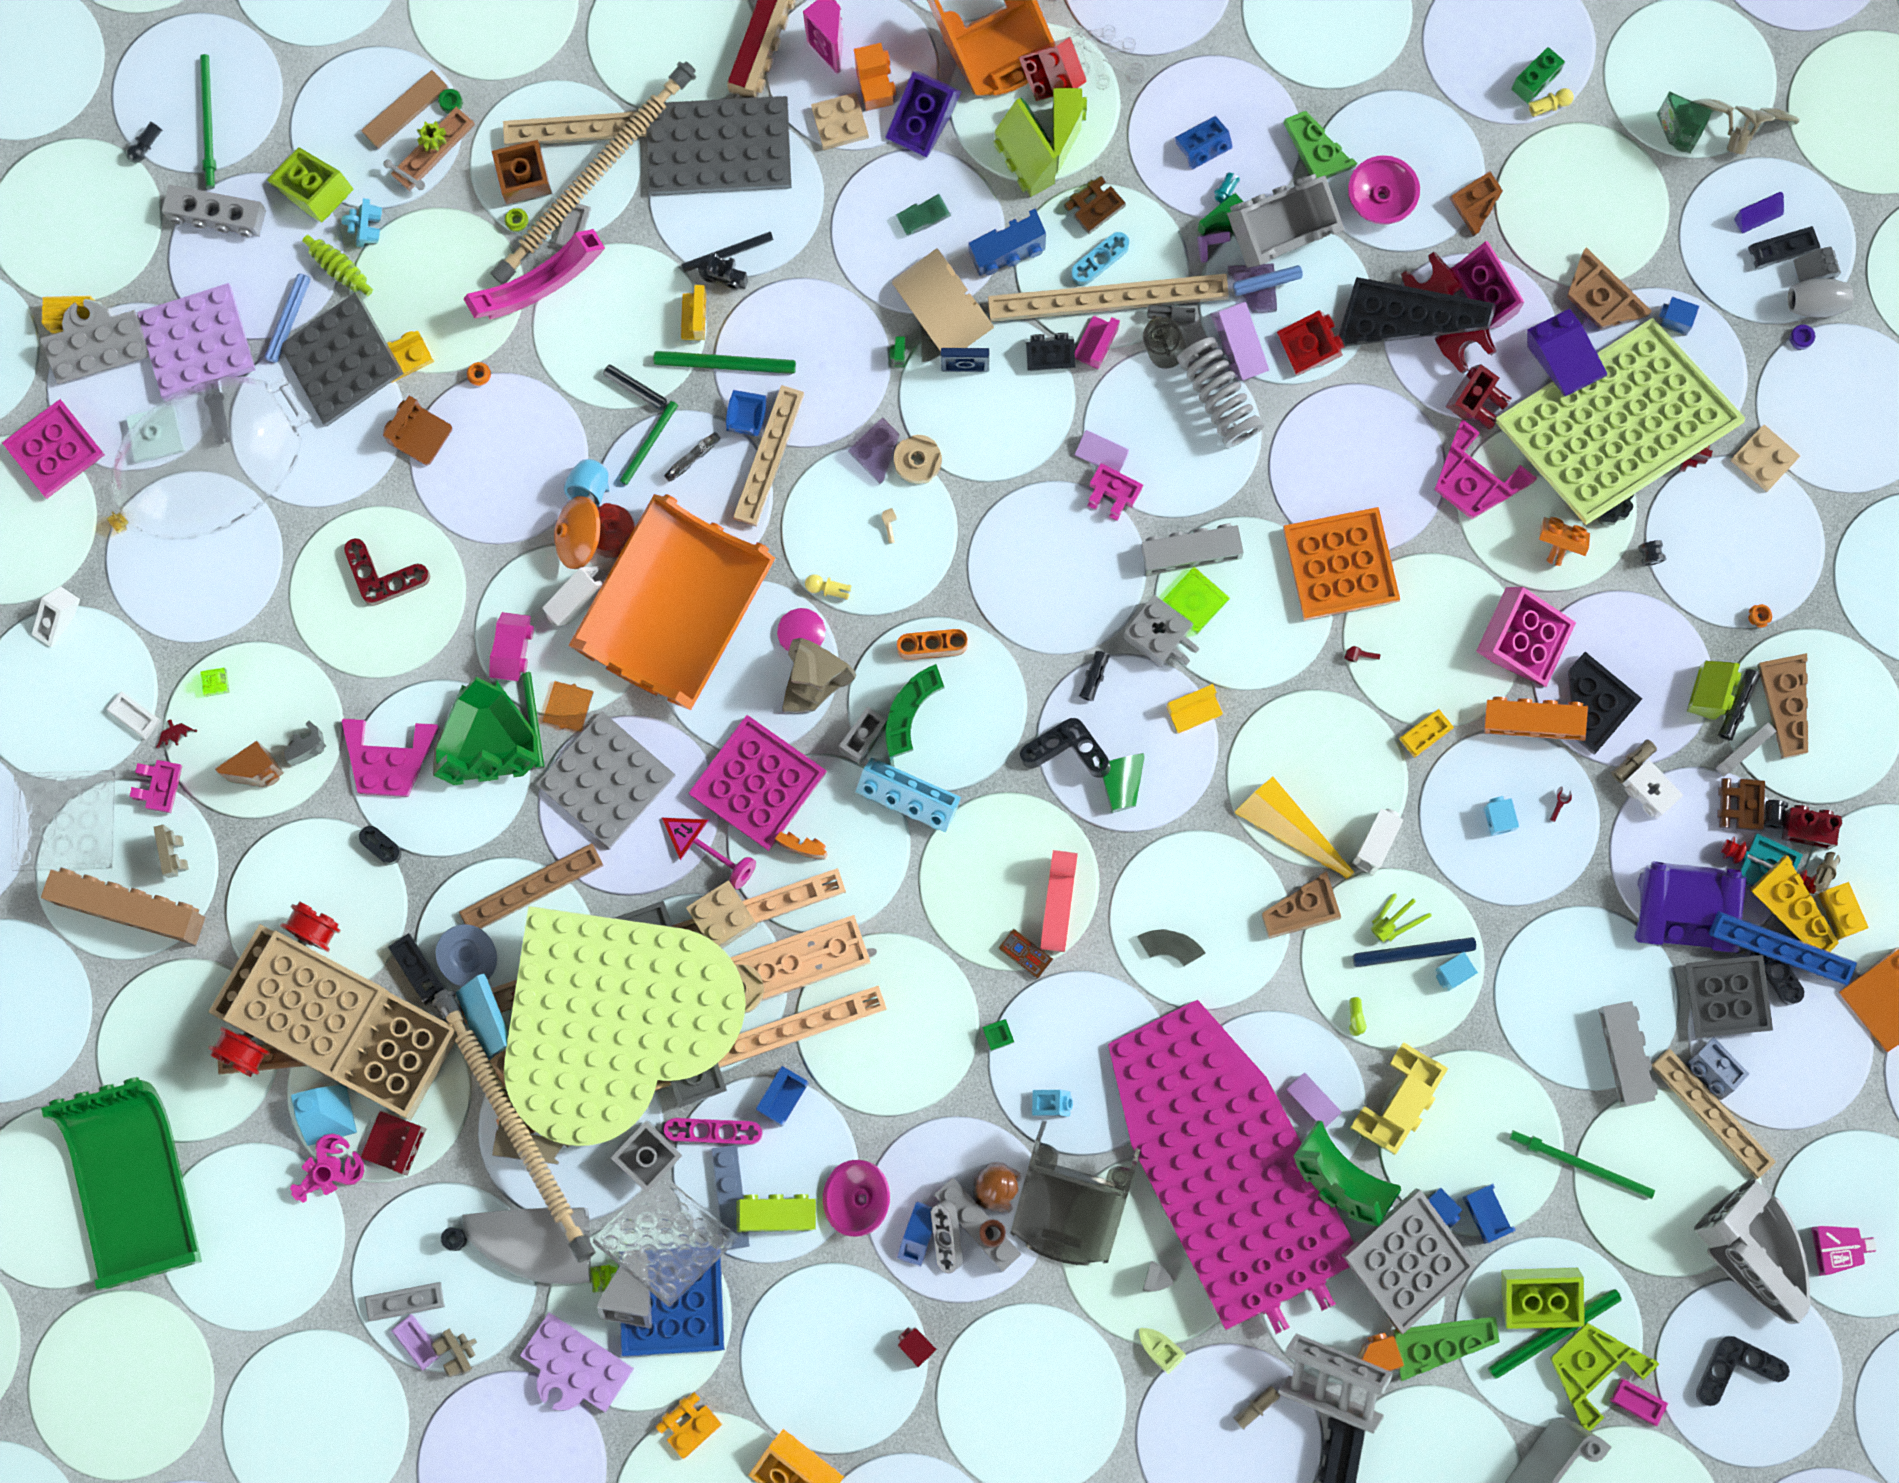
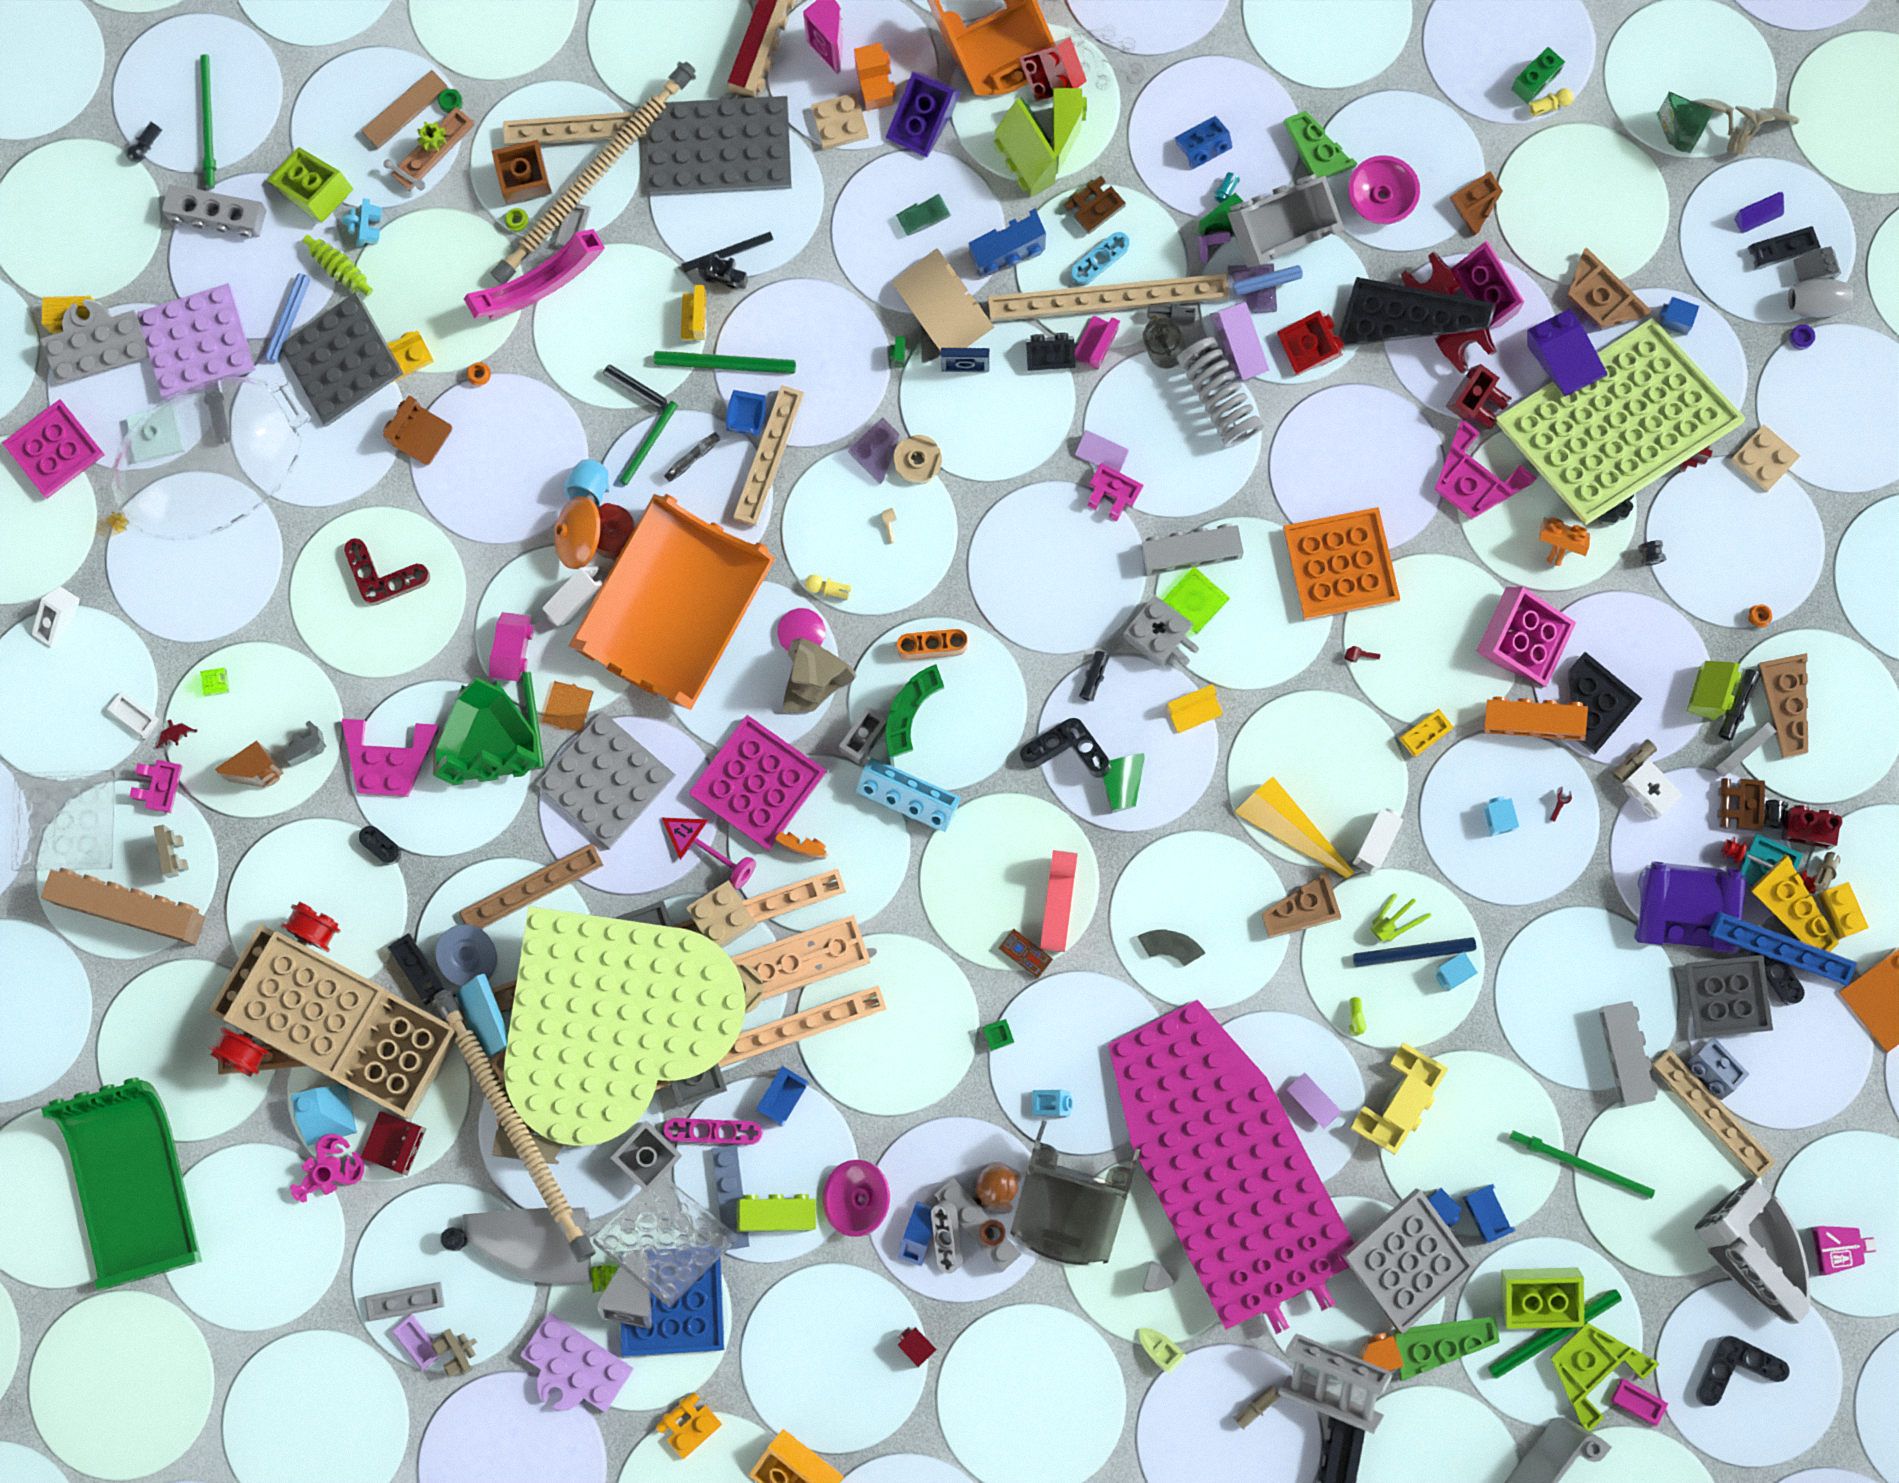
(1342, 1181): green panel -> none

